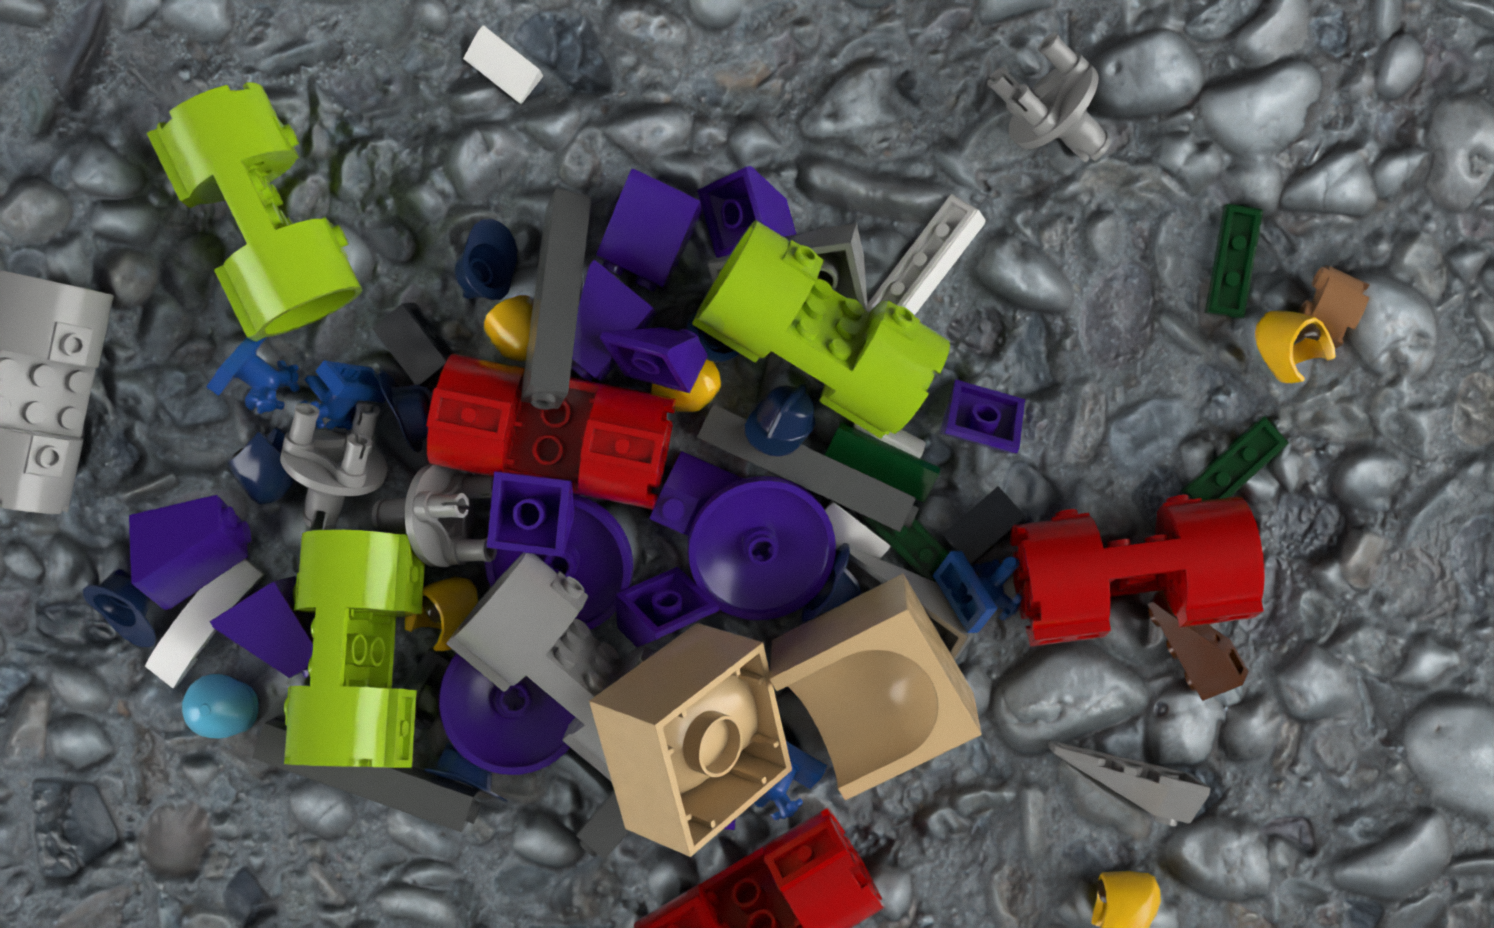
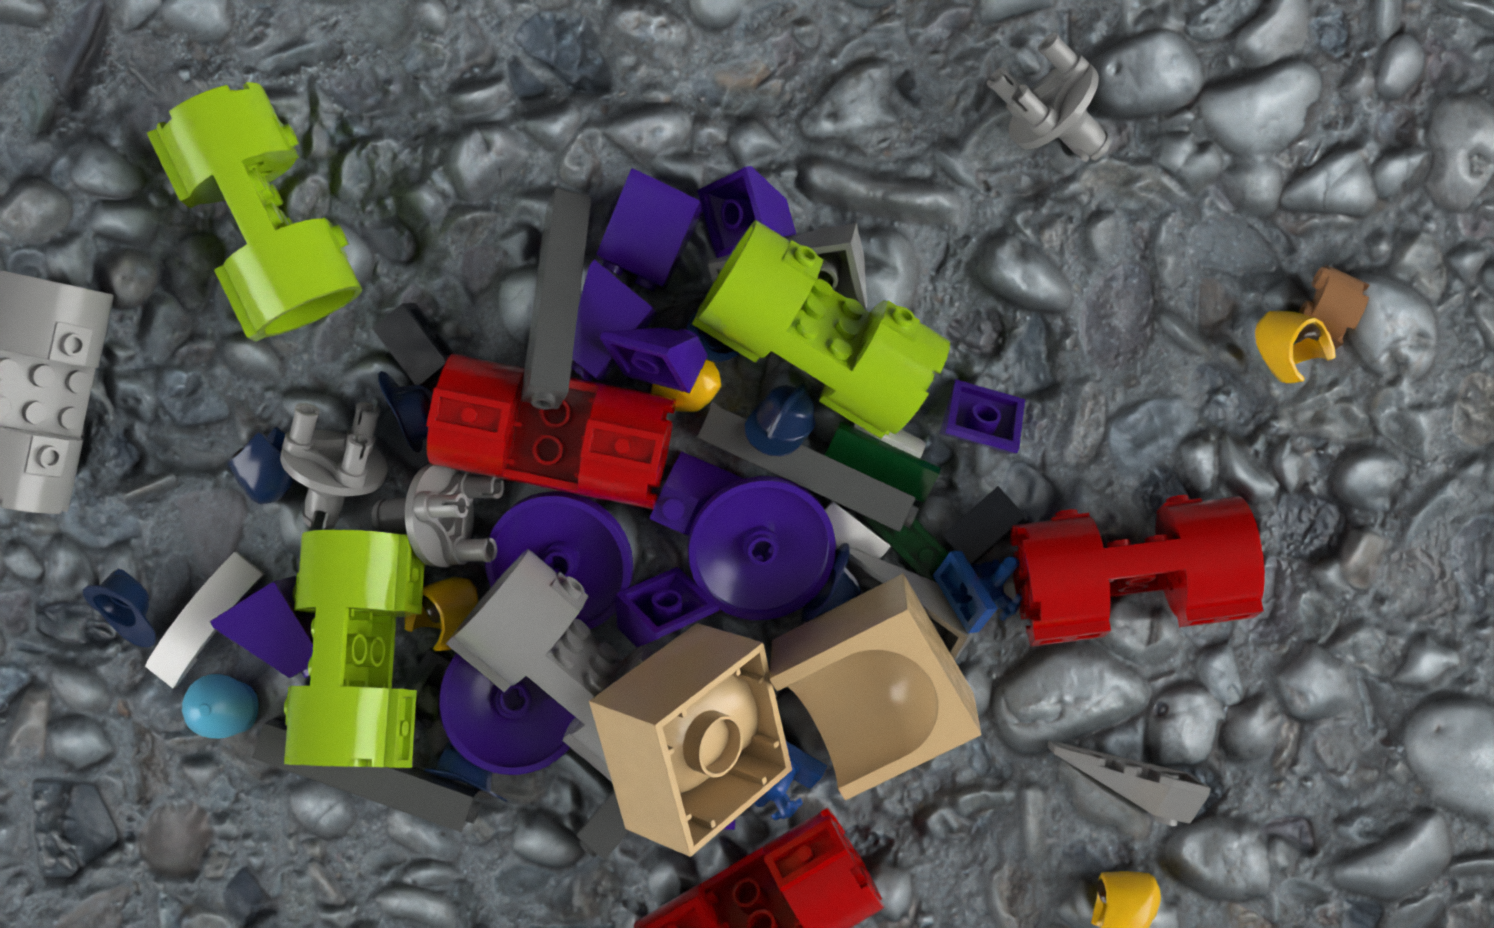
(184, 548): dark purple slope -> none
(257, 374): blue piece -> none
(339, 390): blue piece -> none
(487, 261): dark blue piece -> none
(502, 65): white slope -> none
(509, 326): yellow piece -> none
(530, 514): dark purple slope -> none
(930, 256): white slope -> none
(1205, 653): reddish brown slope -> none
(1234, 261): dark green tile -> none
(1237, 462): dark green tile -> none

